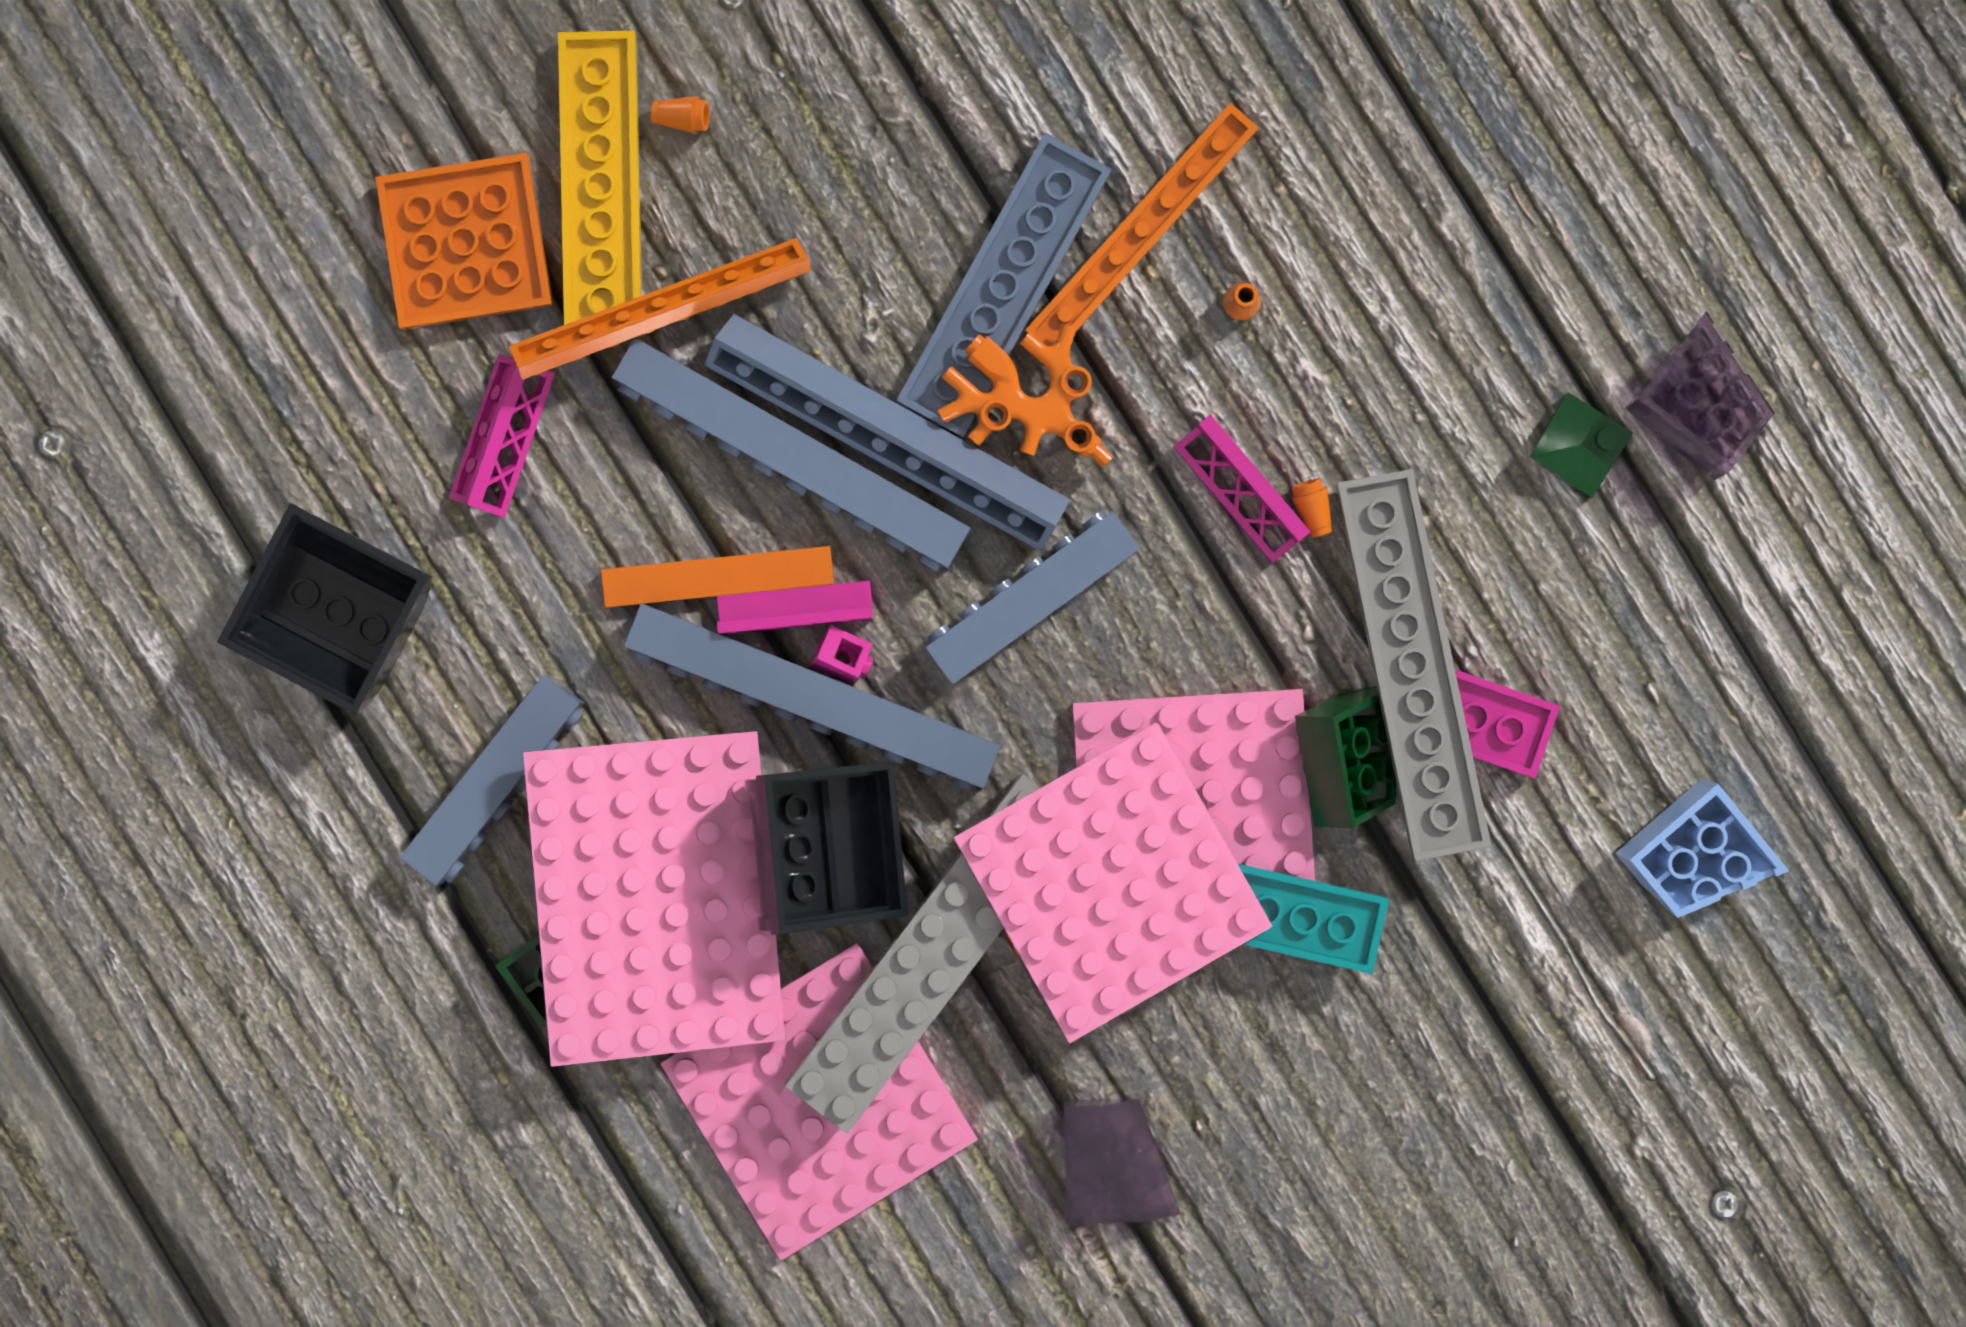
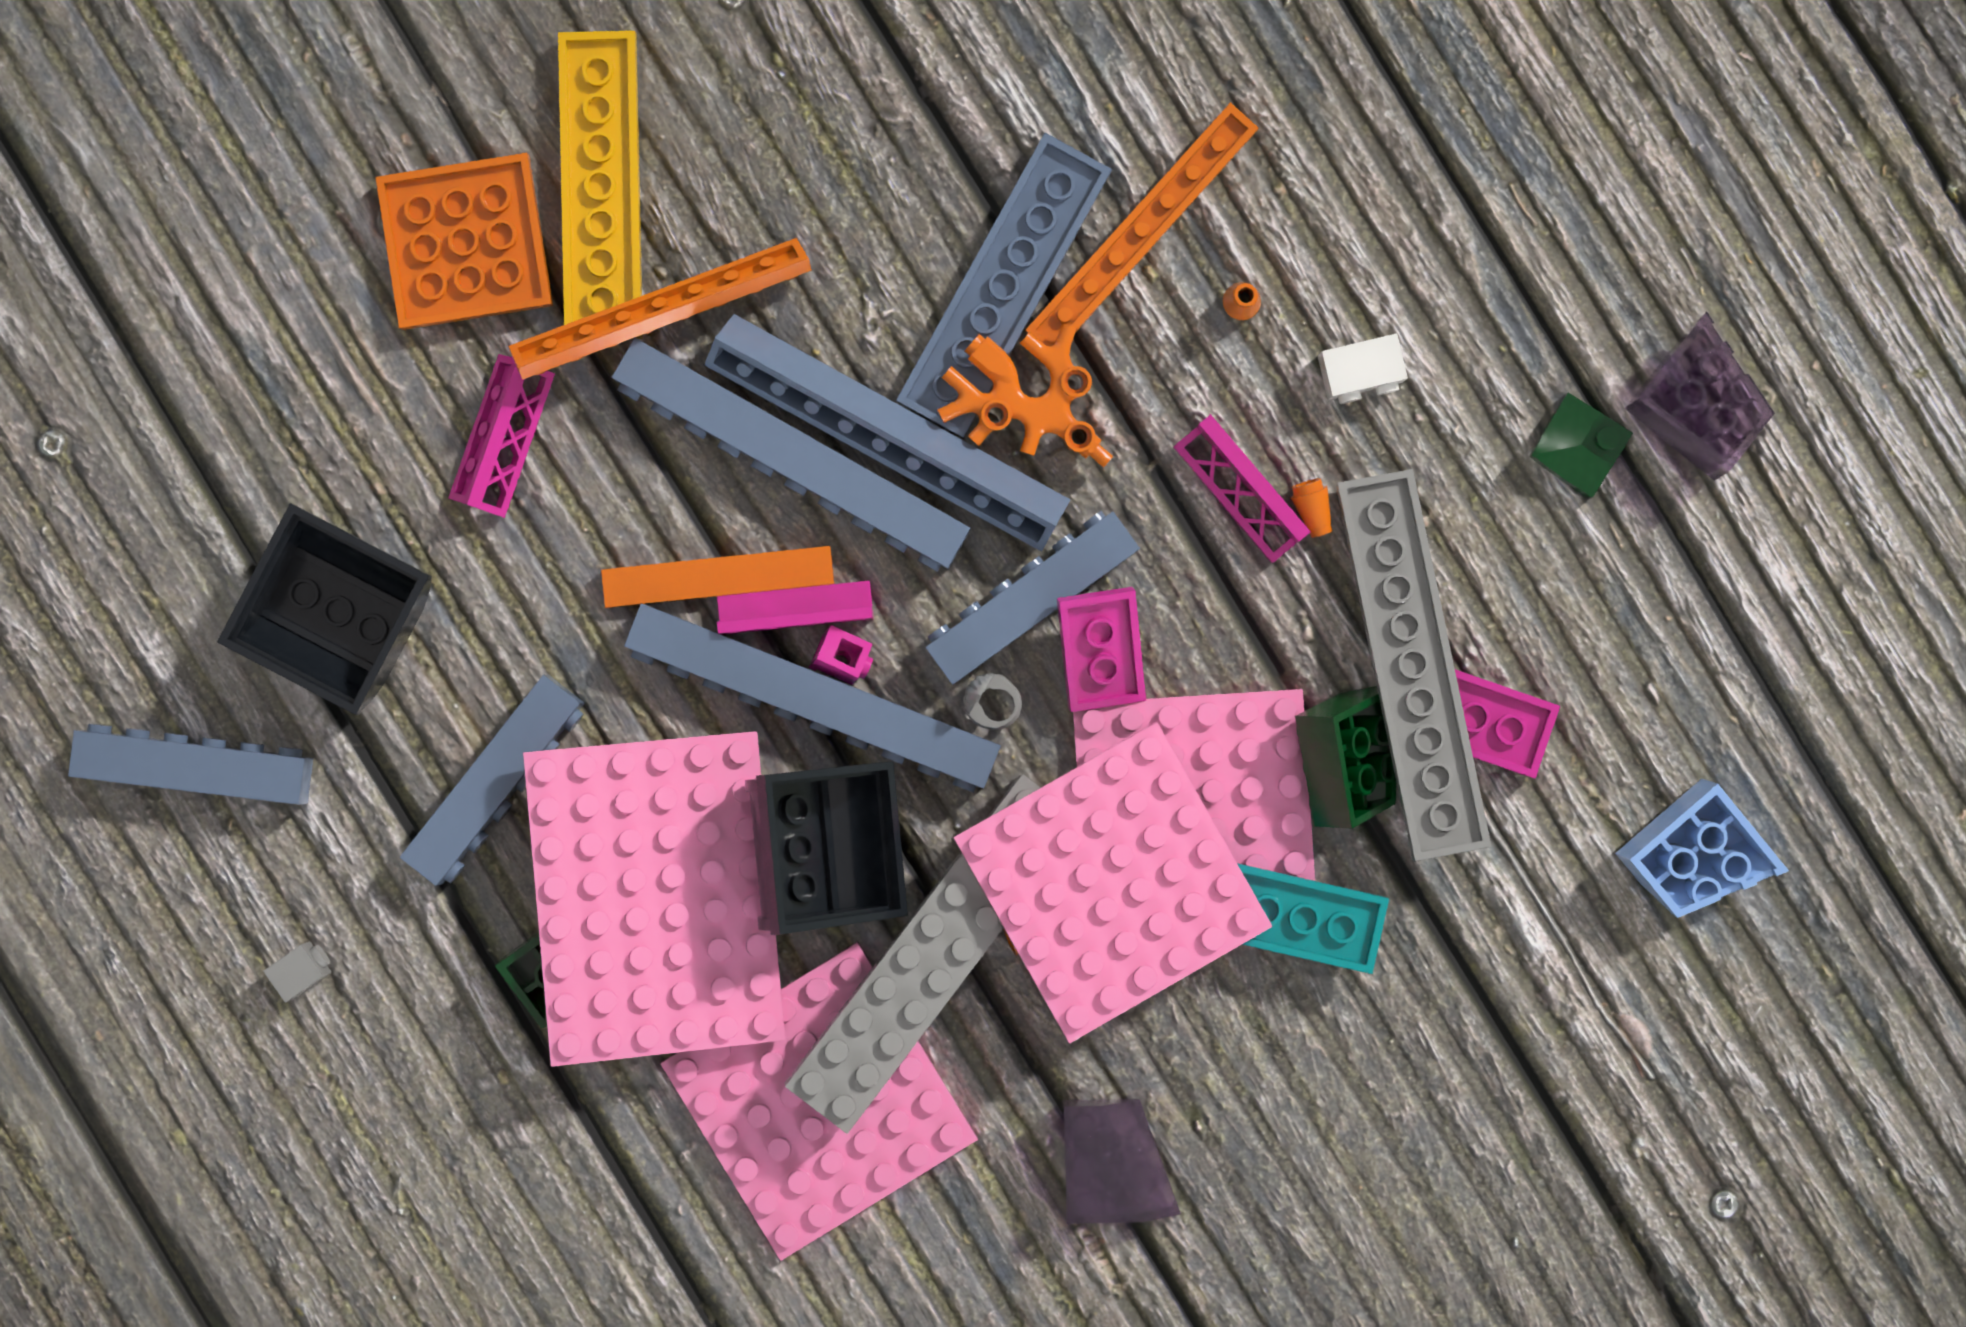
(191, 766): none -> sand blue brick
(298, 970): none -> light grey brick
(683, 114): orange cone -> none
(977, 688): none -> light grey piece
(1101, 649): none -> dark pink plate
(1363, 368): none -> white brick

